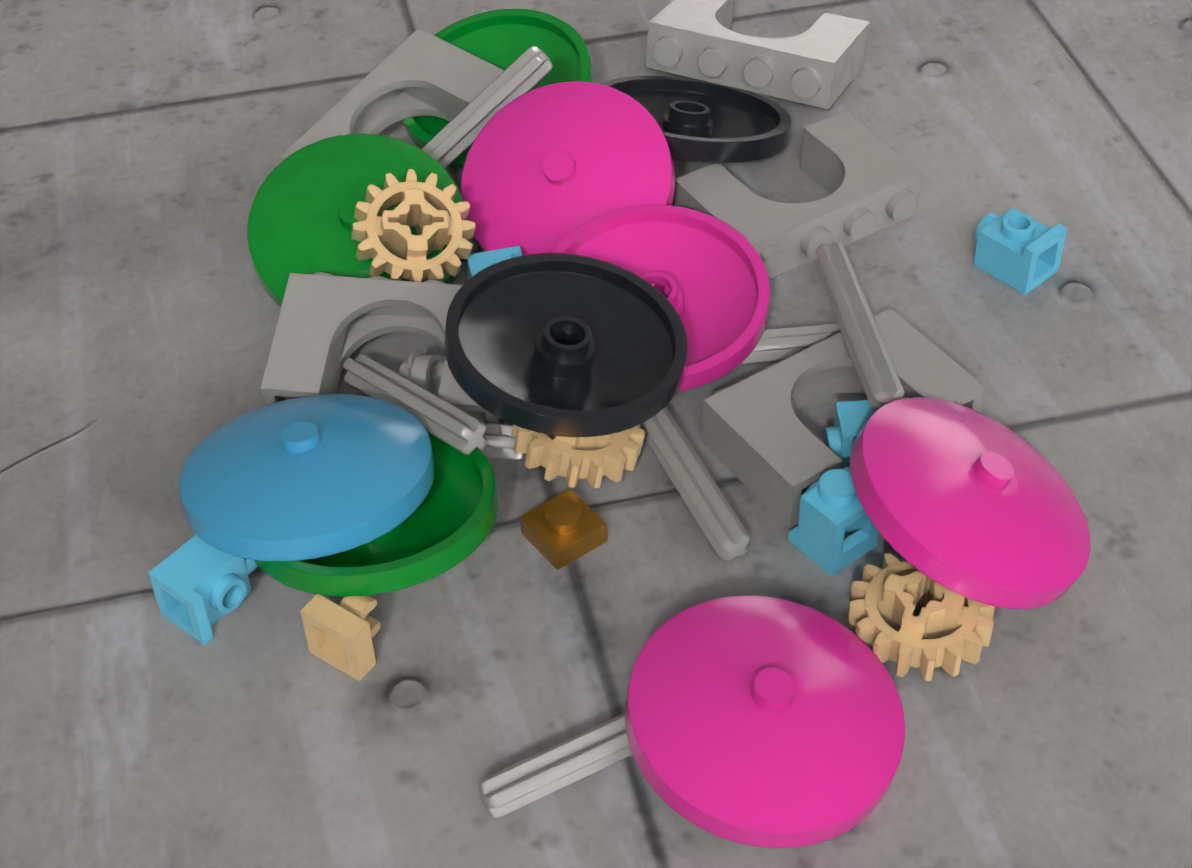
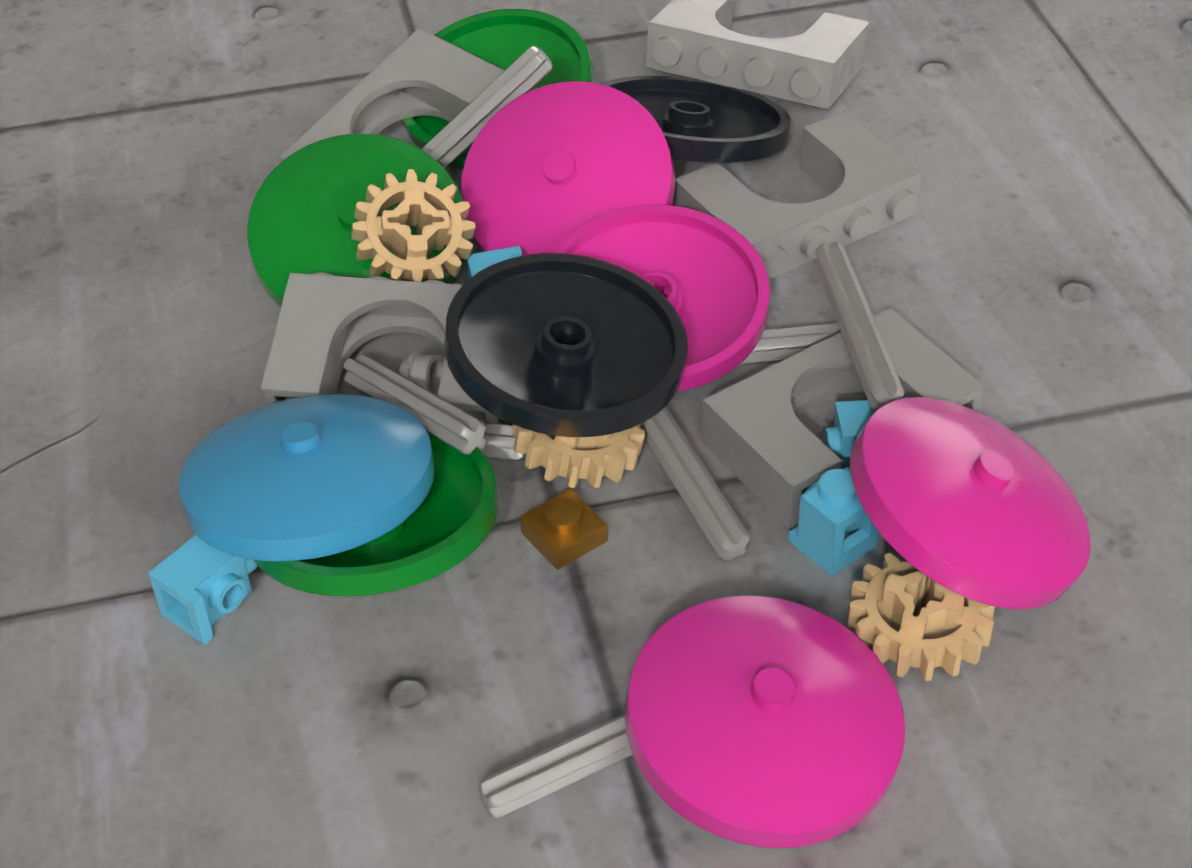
(342, 632): tan tile -> none
(1018, 249): medium azure brick -> none

